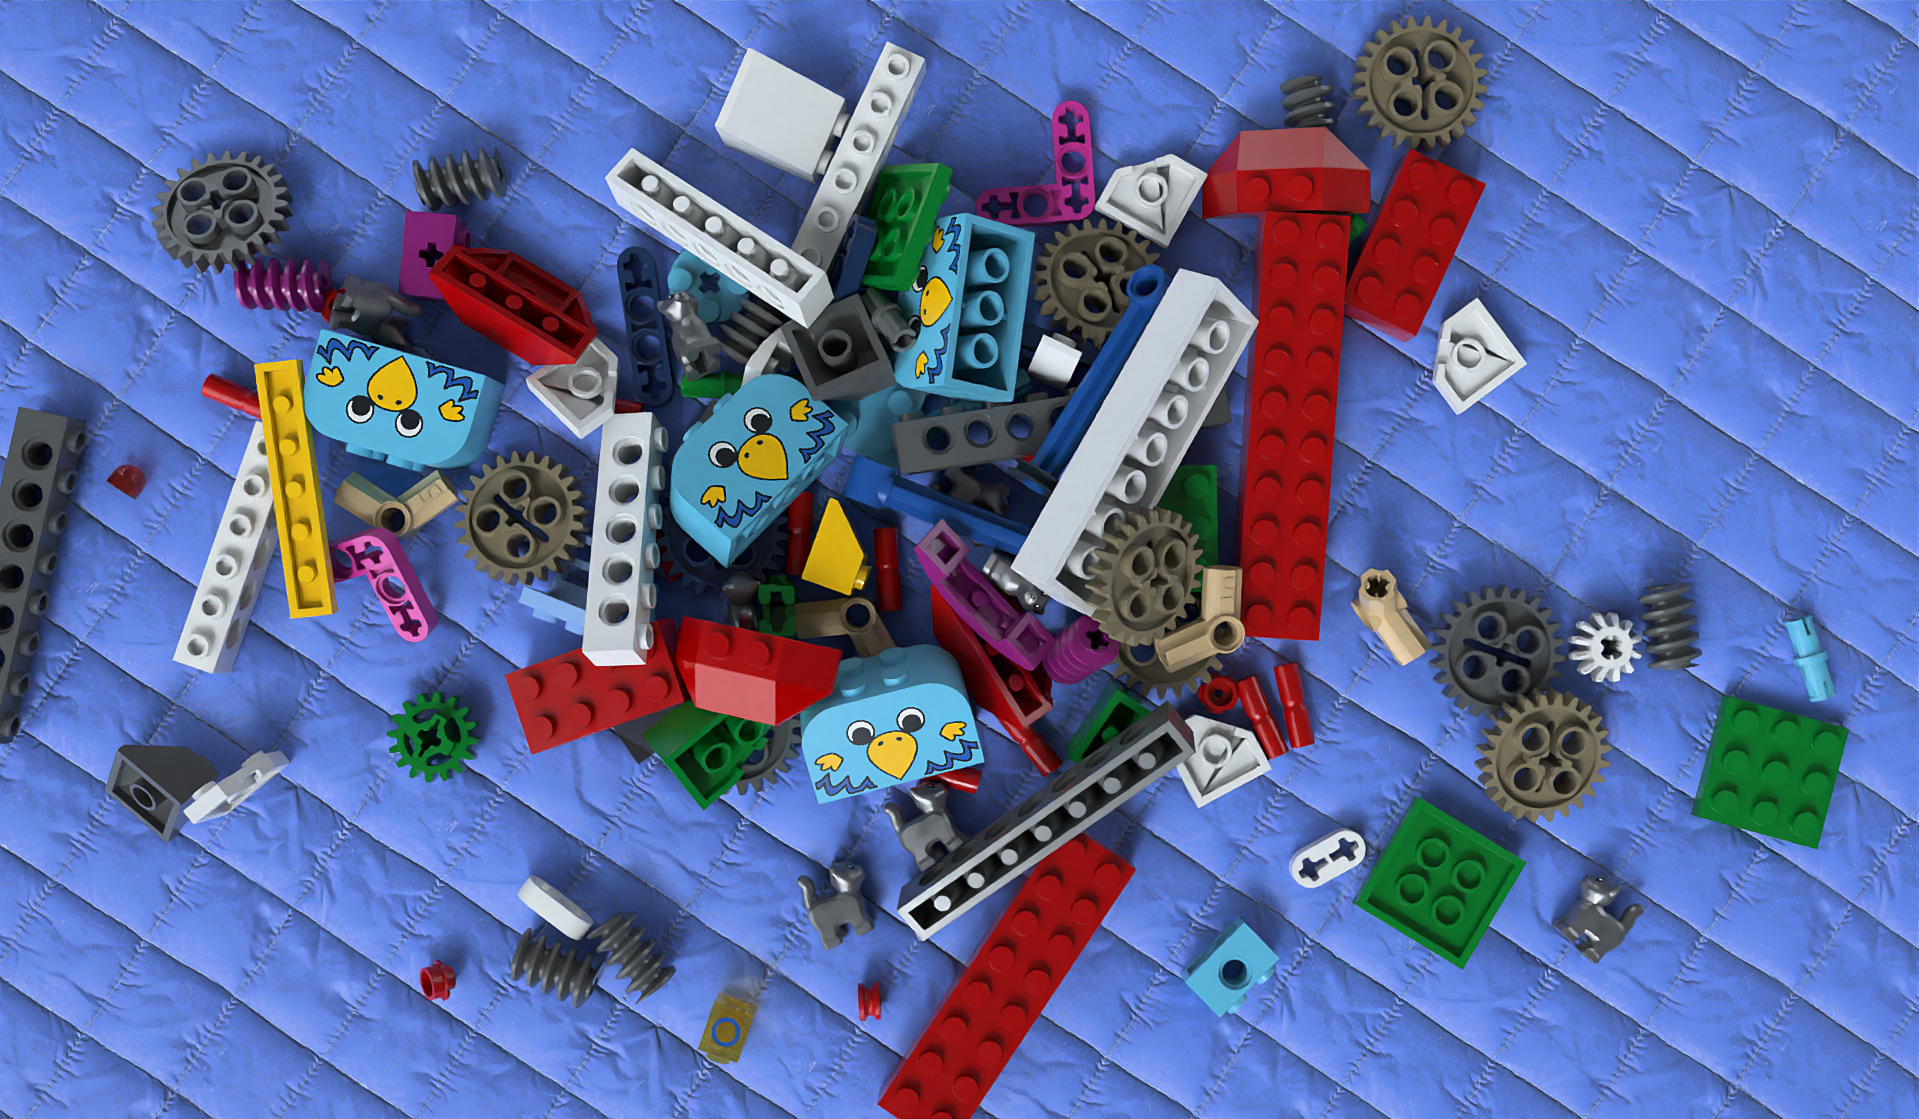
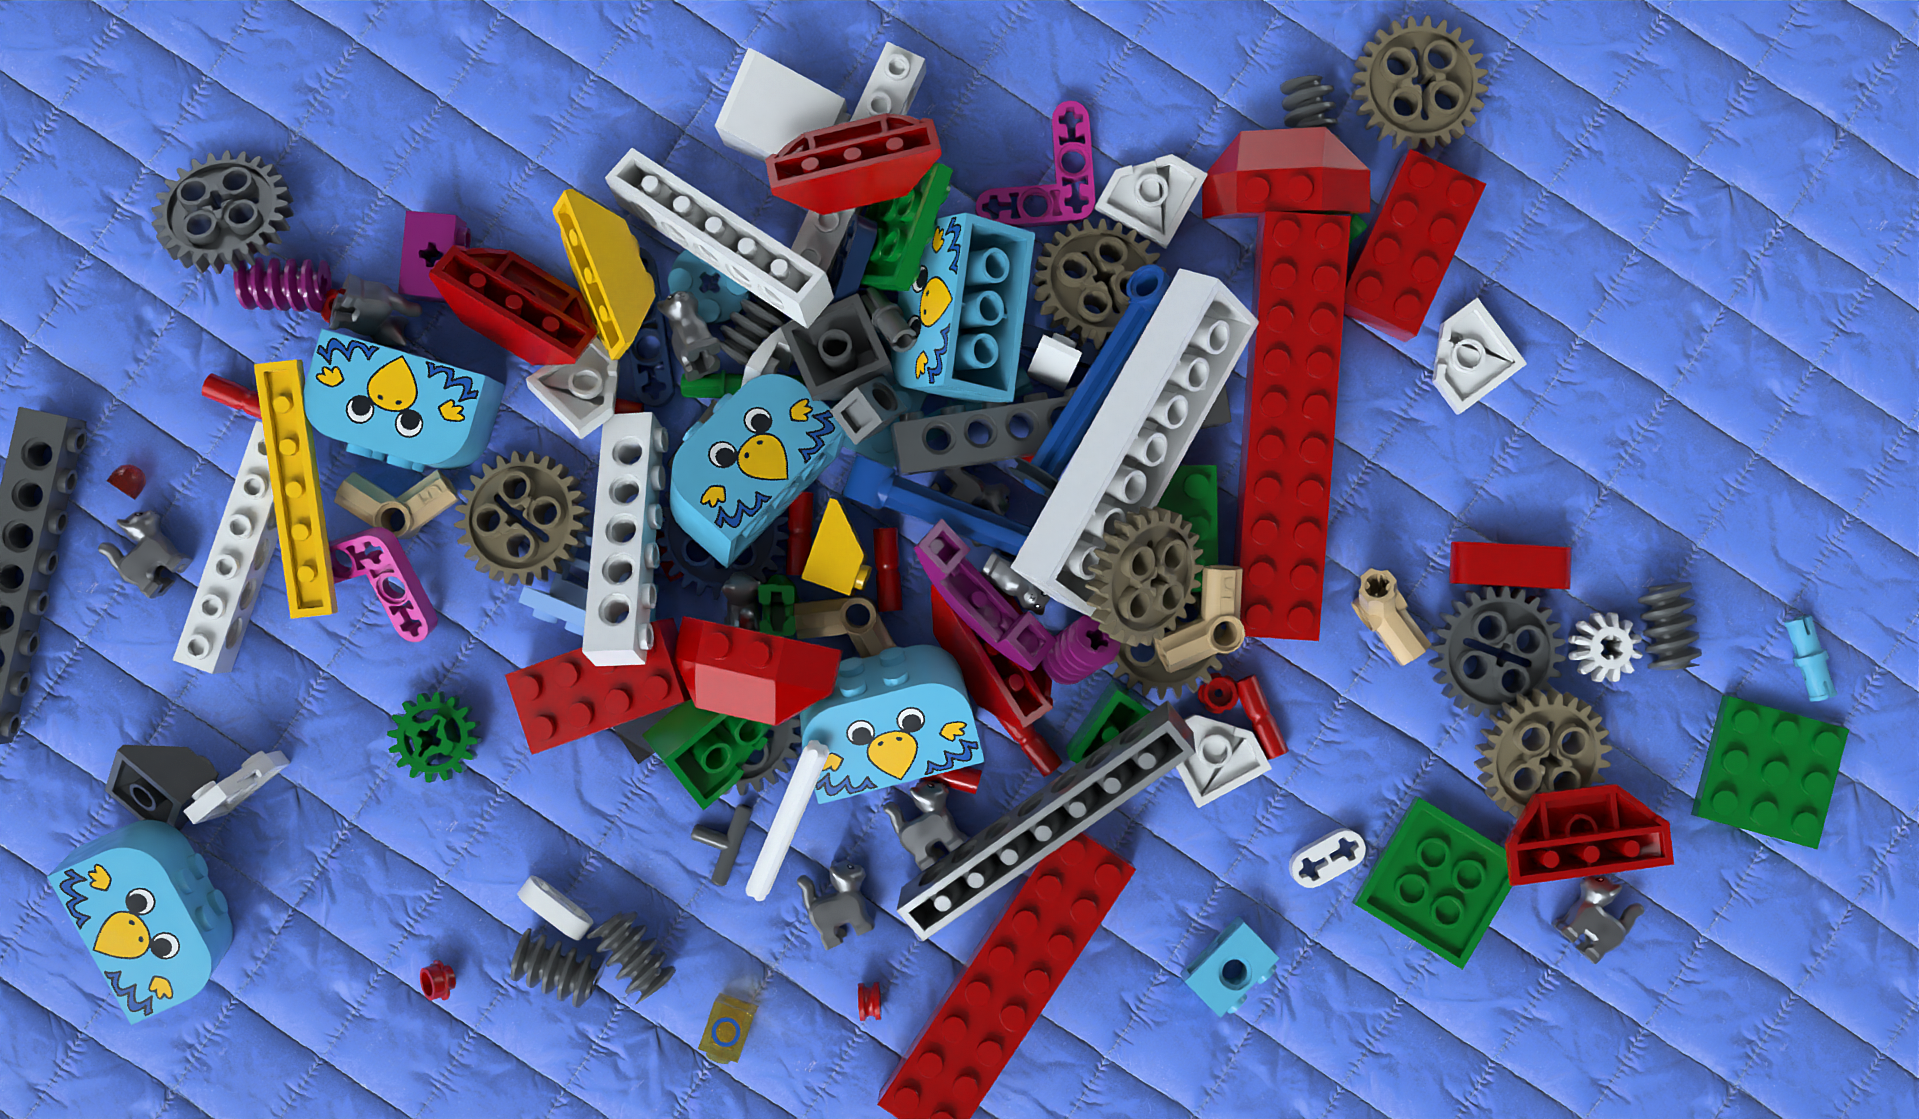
(146, 914): none -> medium azure brick
(150, 556): none -> flat silver animal
(460, 180): dark grey piece -> none
(606, 269): none -> yellow wedge
(727, 843): none -> dark grey piece
(787, 819): none -> white axle
(854, 162): none -> red wedge
(868, 409): none -> dark grey brick
(1295, 710): red piece -> none
(1510, 565): none -> red beam
(1585, 835): none -> red wedge

